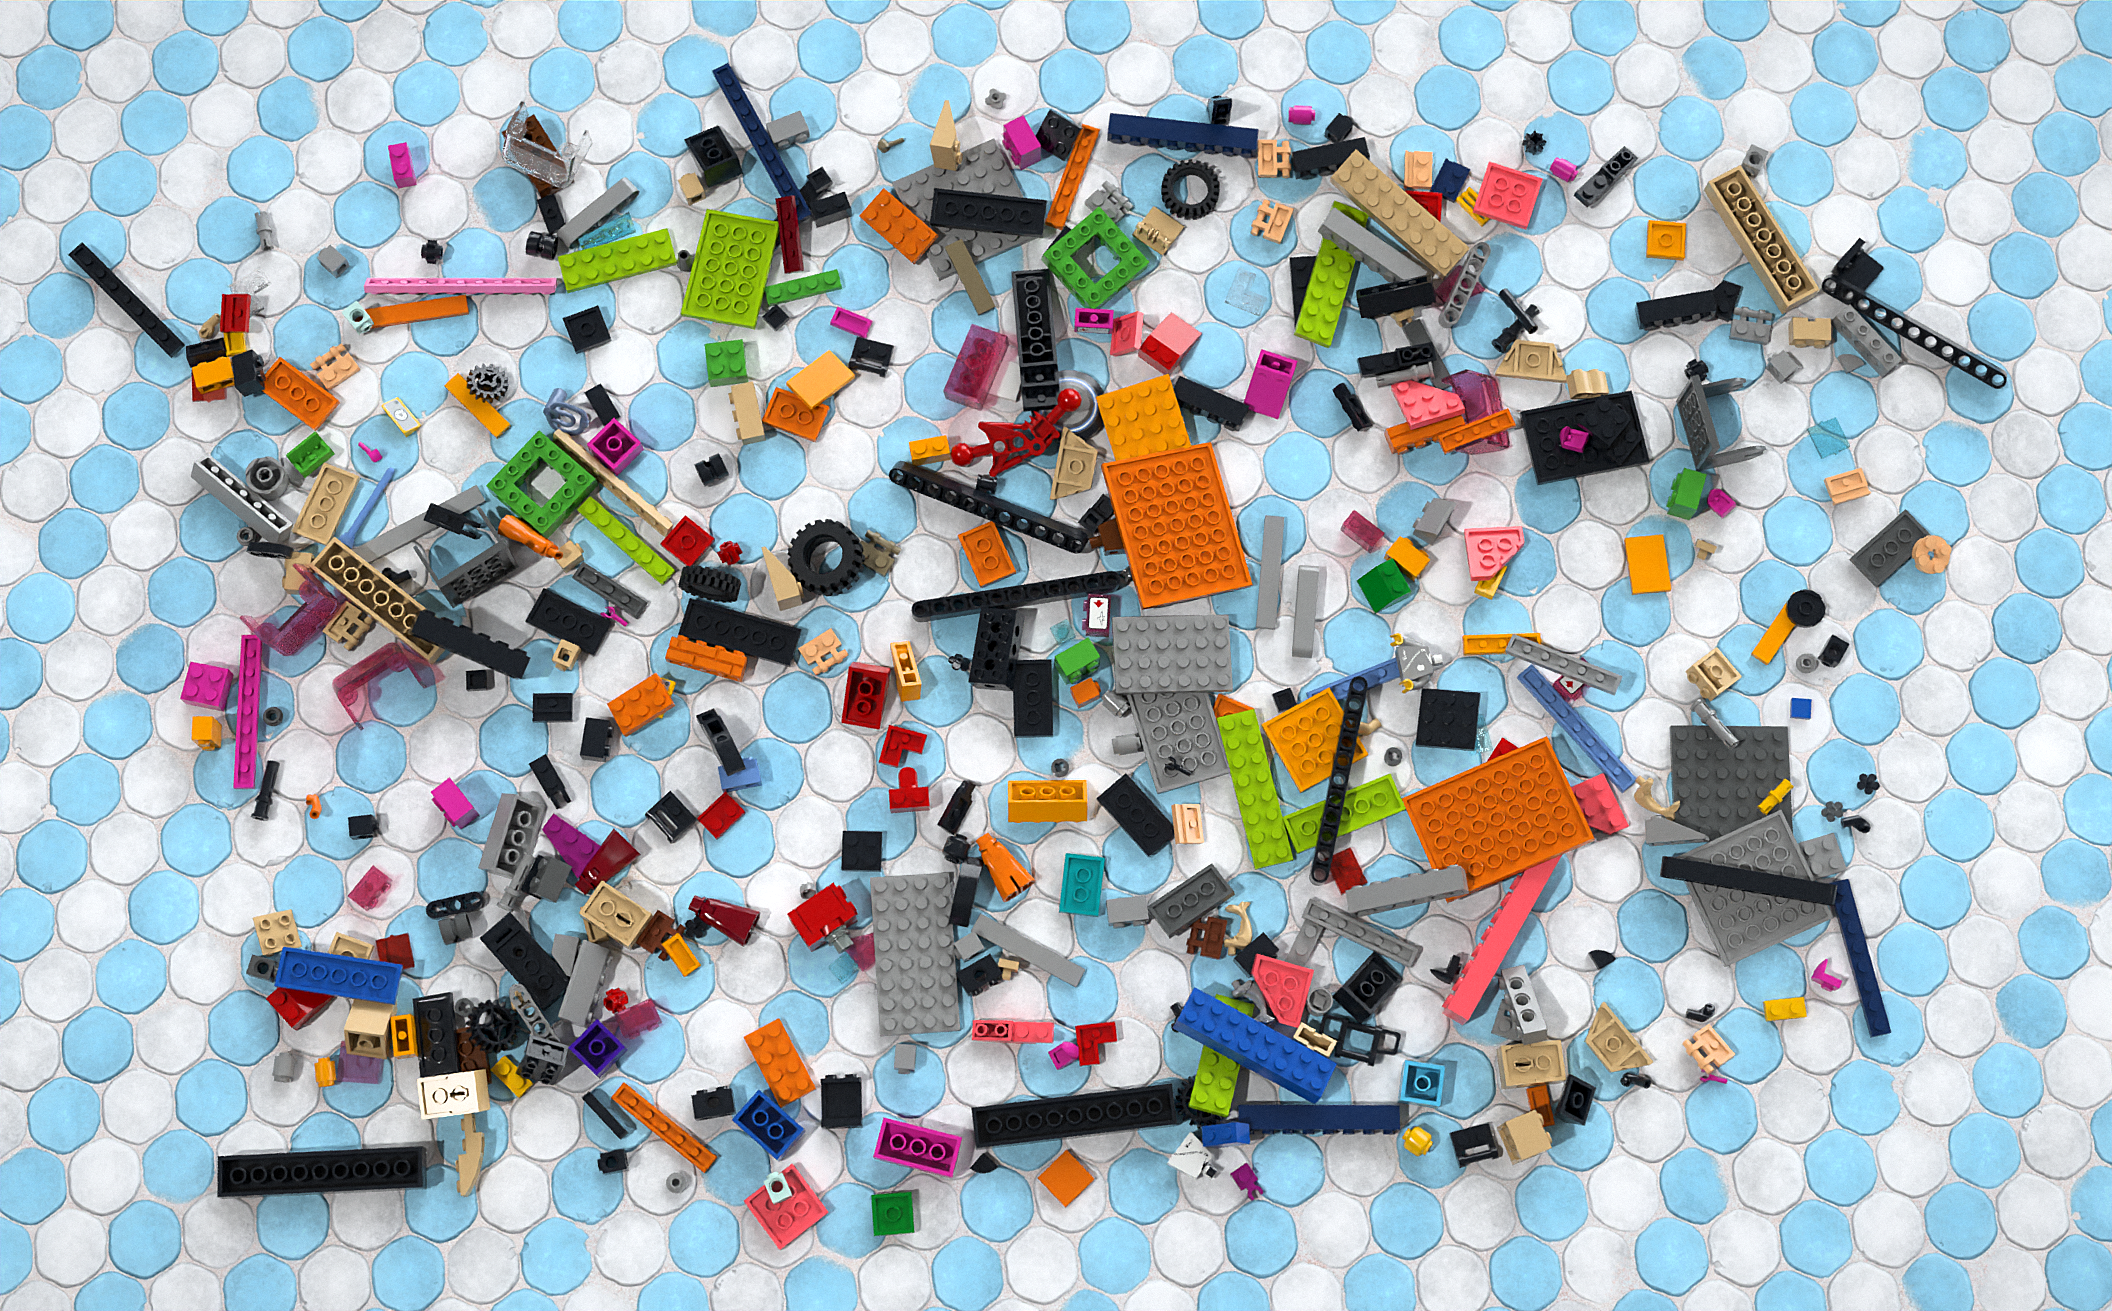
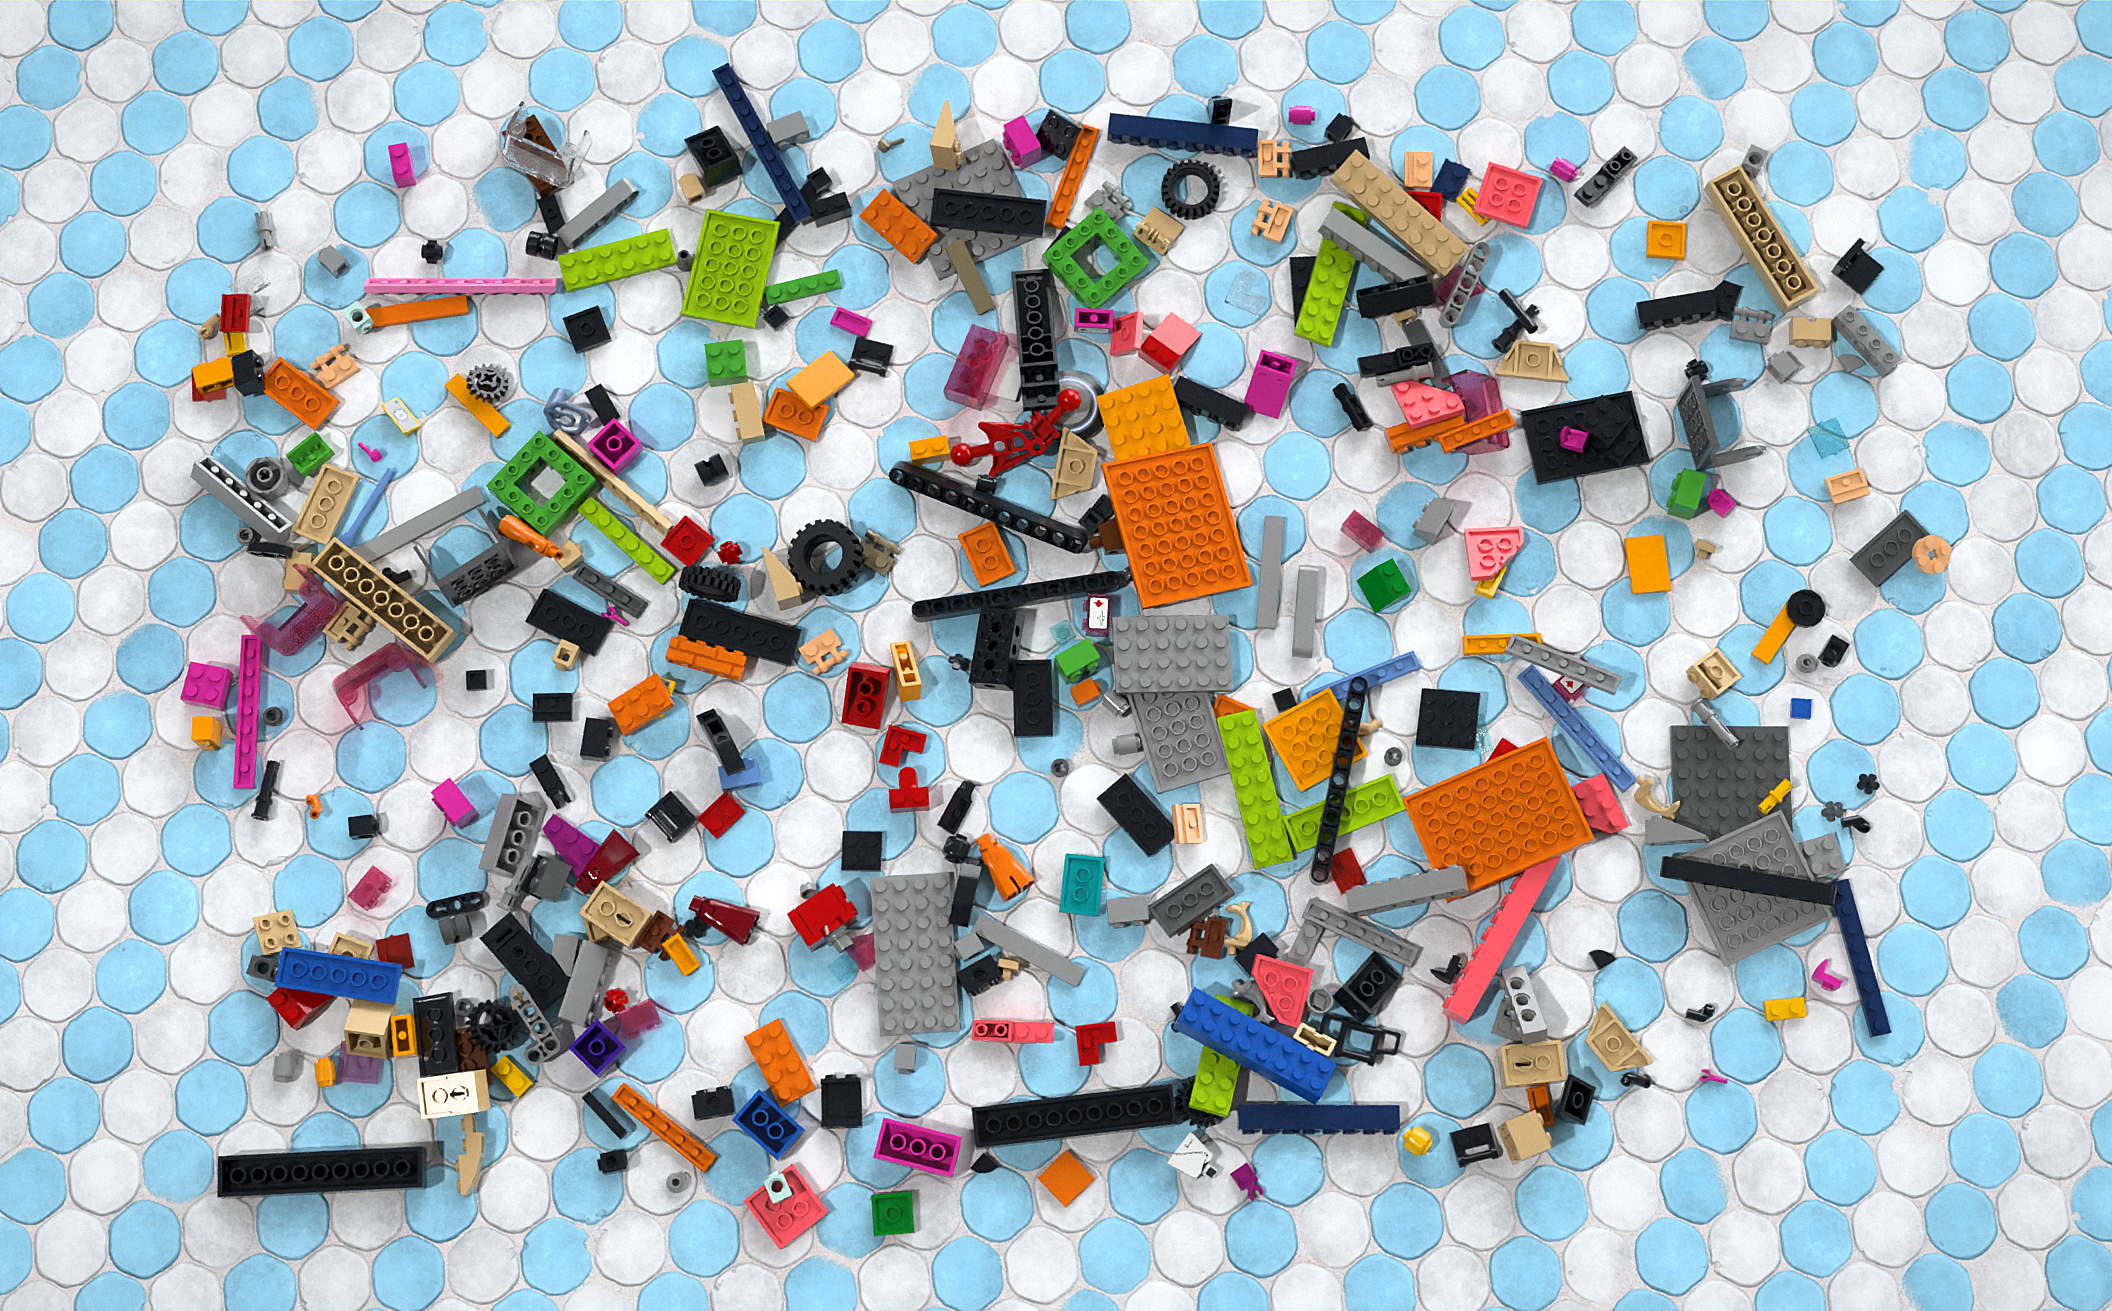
(126, 300): black plate -> none
(205, 351): black slope -> none
(449, 520): black hinge -> none
(469, 645): black brick -> none
(542, 1060): black bracket -> none
(609, 232): clear light blue wing -> none
(789, 234): dark red tile -> none
(995, 103): light grey plate -> none
(1047, 801): light orange slope -> none
(1064, 1054): dark pink plate -> none
(1175, 766): black hand -> none
(1225, 1135): blue brick -> none
(1408, 558): light orange brick -> none
(1414, 662): light grey torso -> none
(1421, 1084): medium azure brick -> none
(1529, 142): black gear -> none
(1587, 384): tan brick -> none
(1712, 1045): light nougat plate -> none
(1919, 339): black beam -> none

